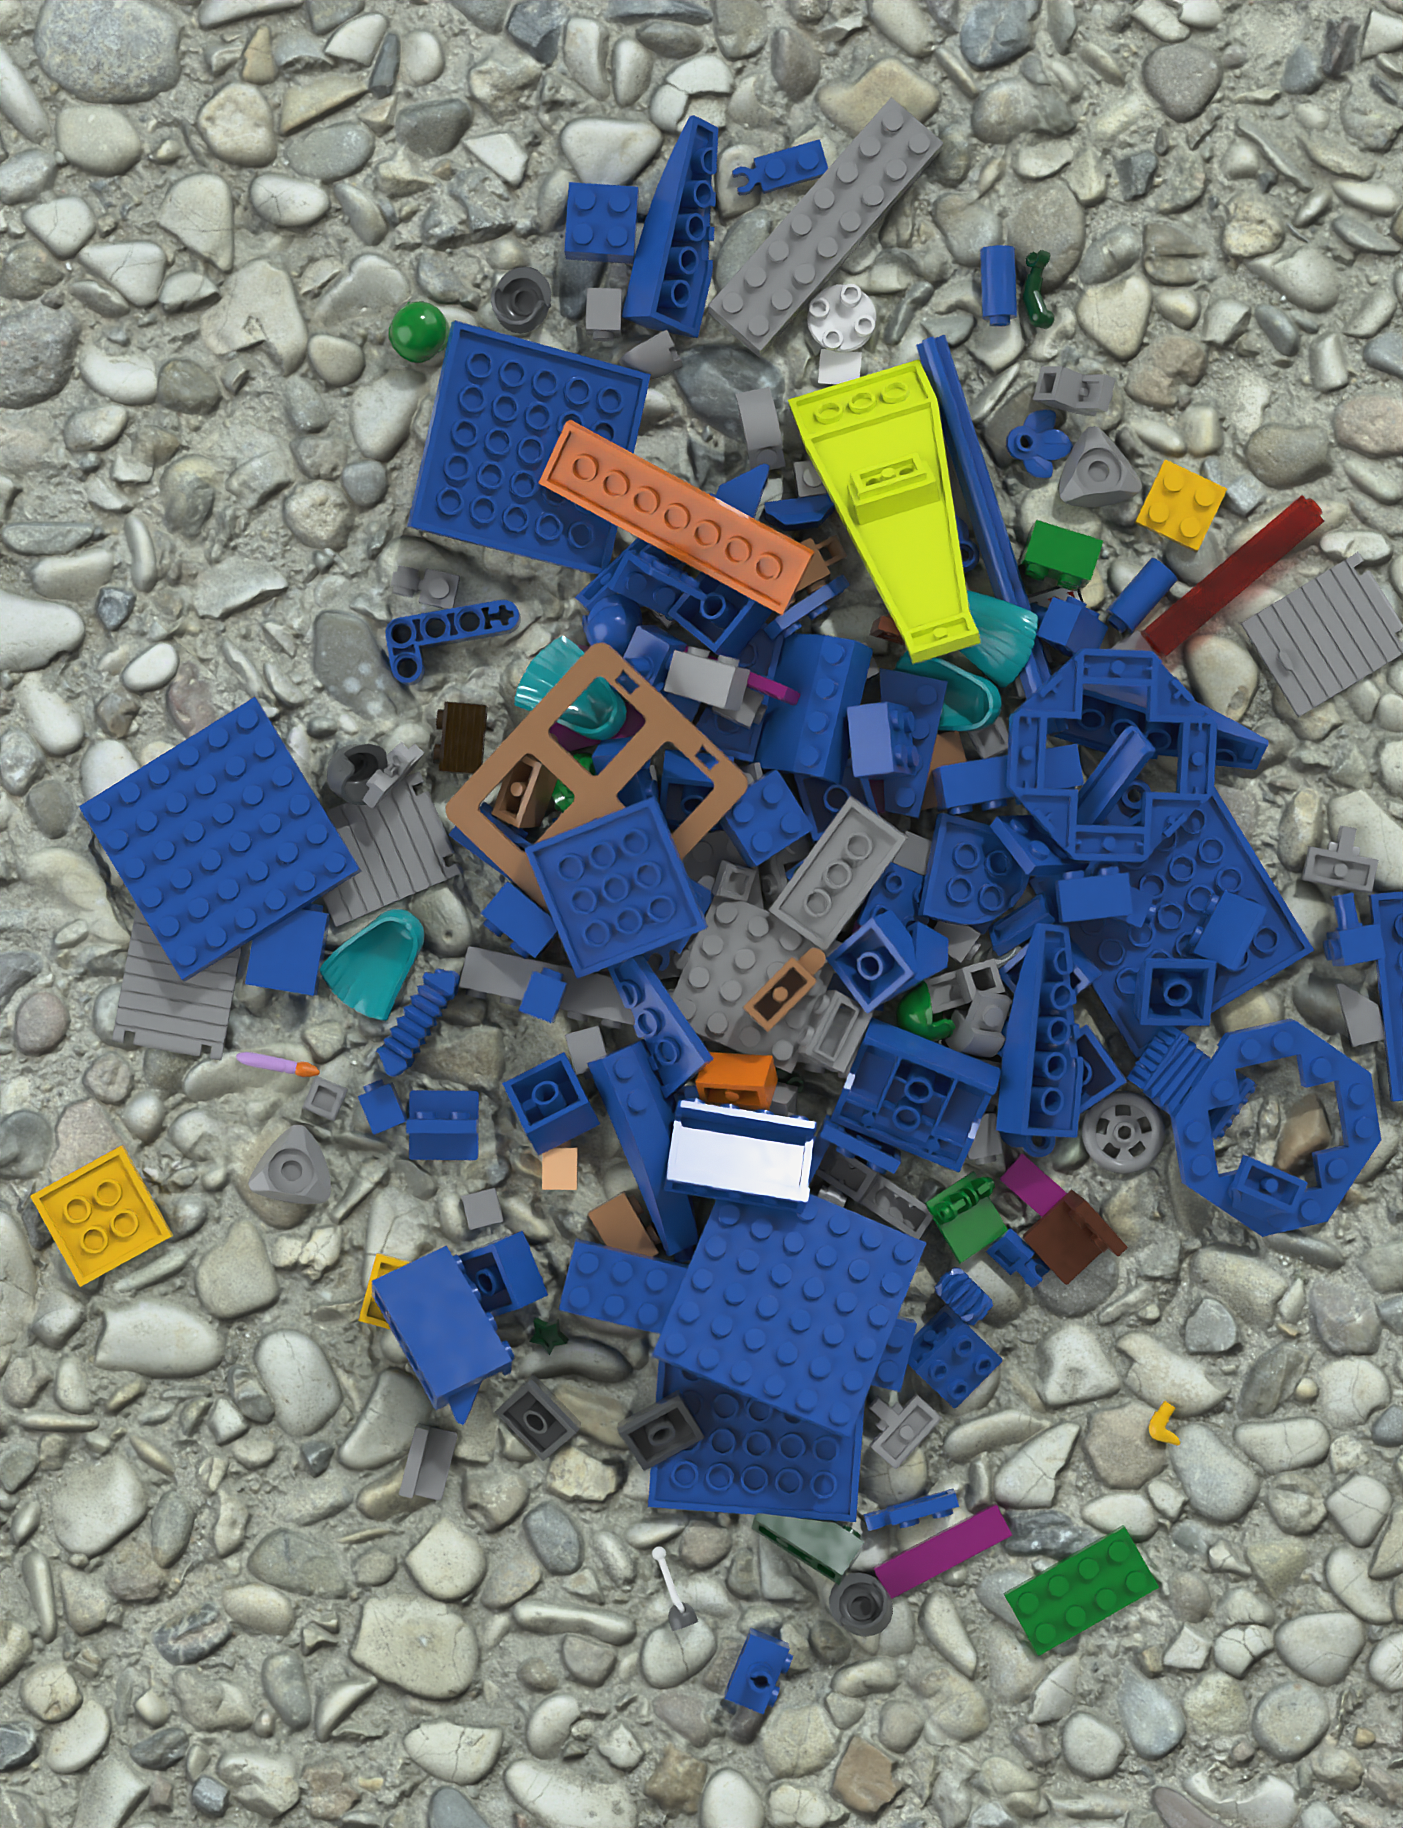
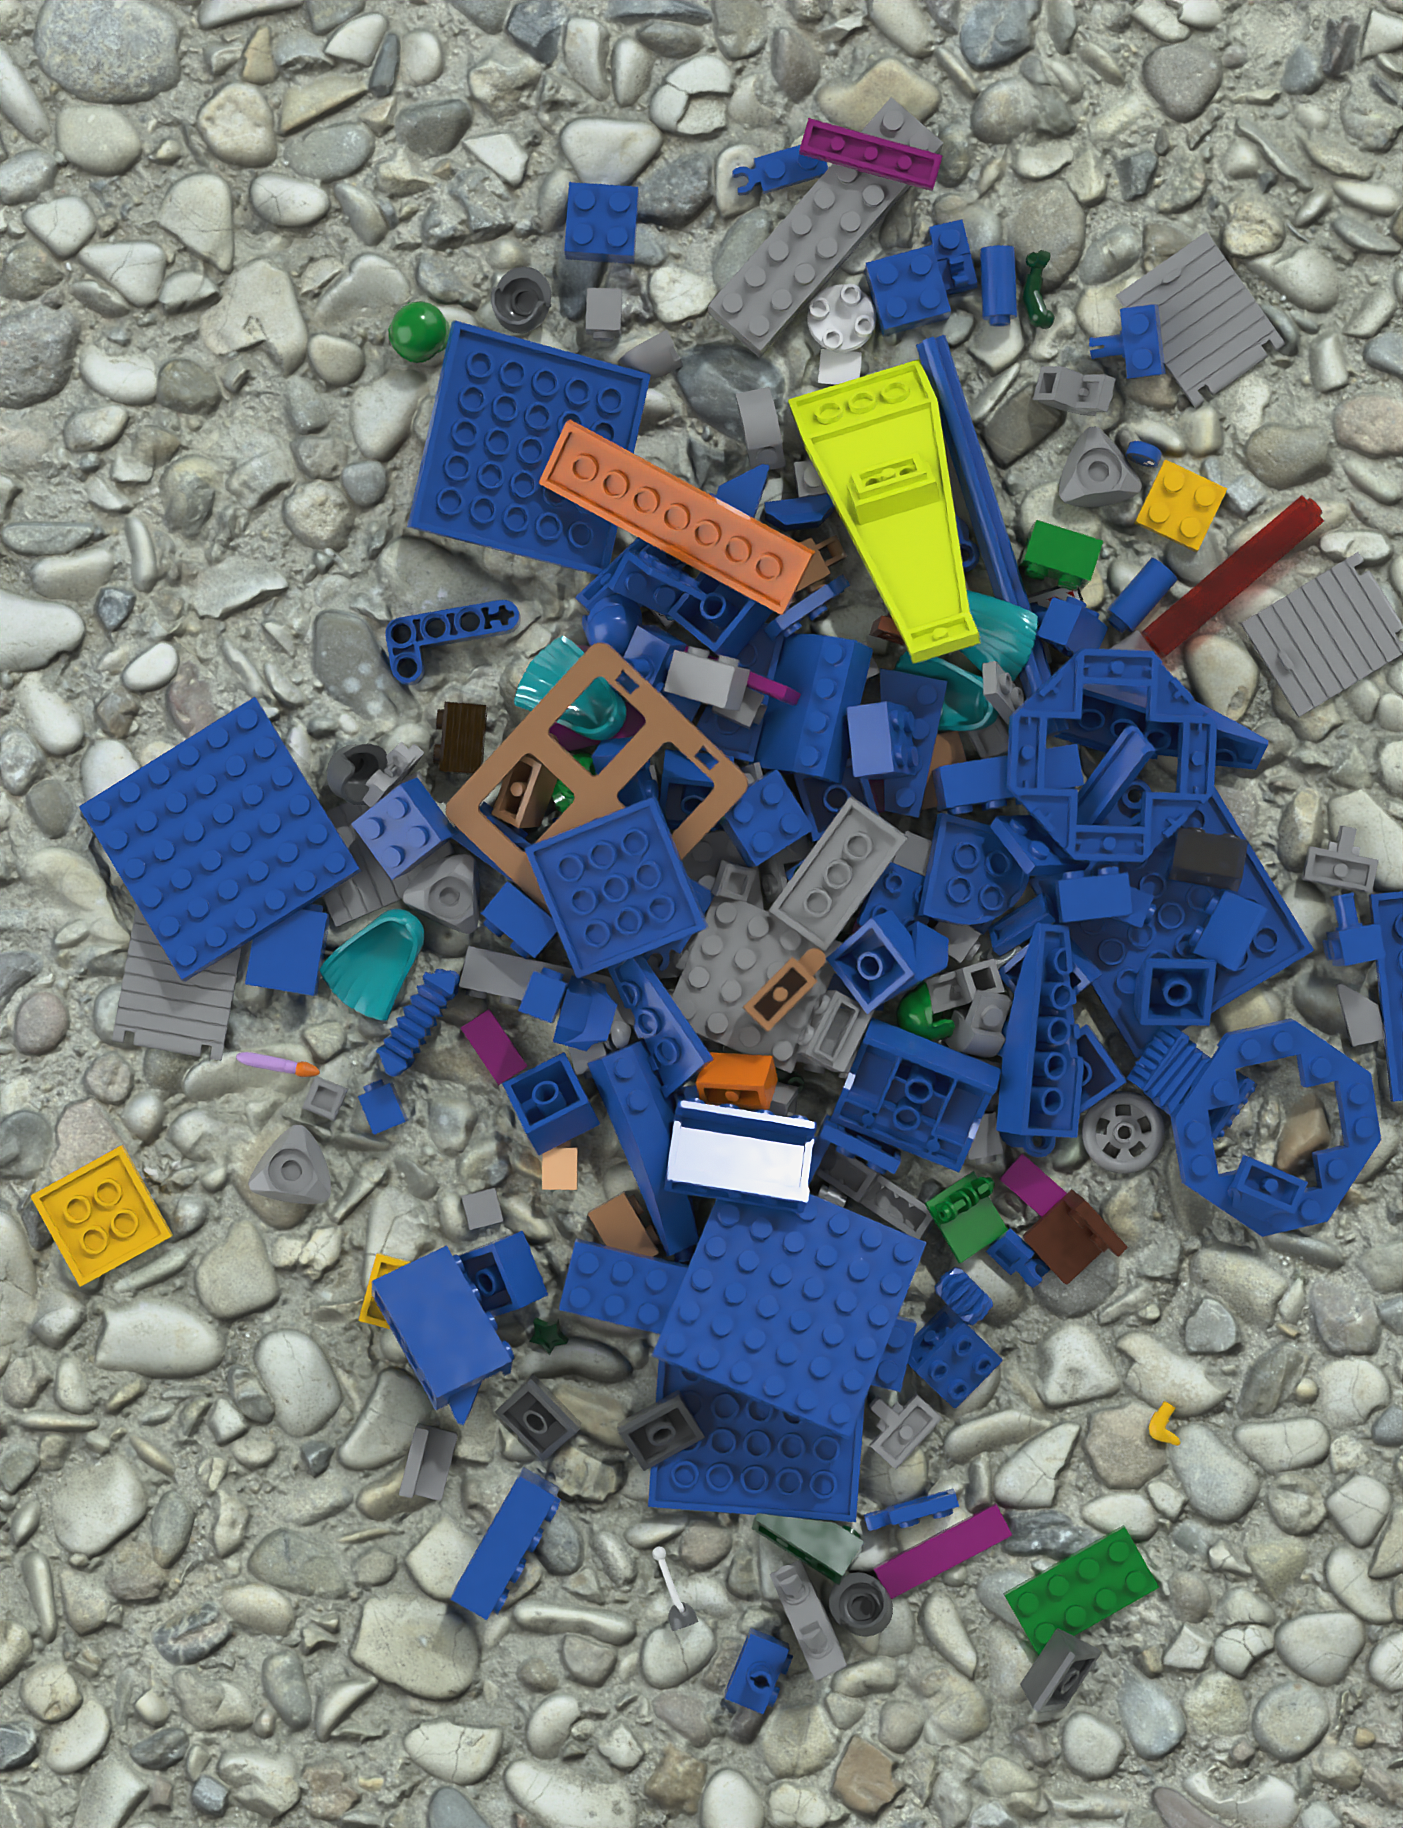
(404, 828): none -> brick
(436, 588): light grey plate -> none
(443, 1125): blue bracket -> none
(448, 893): none -> light grey hat
(494, 1047): none -> magenta tile
(505, 1543): none -> blue brick
(585, 1014): none -> blue slope
(618, 1036): none -> light grey hinge
(672, 256): blue wedge -> none
(808, 1620): none -> light grey connector
(870, 154): none -> magenta tile
(907, 290): none -> blue brick
(953, 256): none -> blue plate
(1001, 690): none -> light grey plate
(1044, 443): blue plate -> none
(1058, 1671): none -> dark grey slope
(1138, 342): none -> blue brick
(1143, 454): none -> blue tile
(1206, 318): none -> light grey door
(1208, 859): none -> clear smoke brick

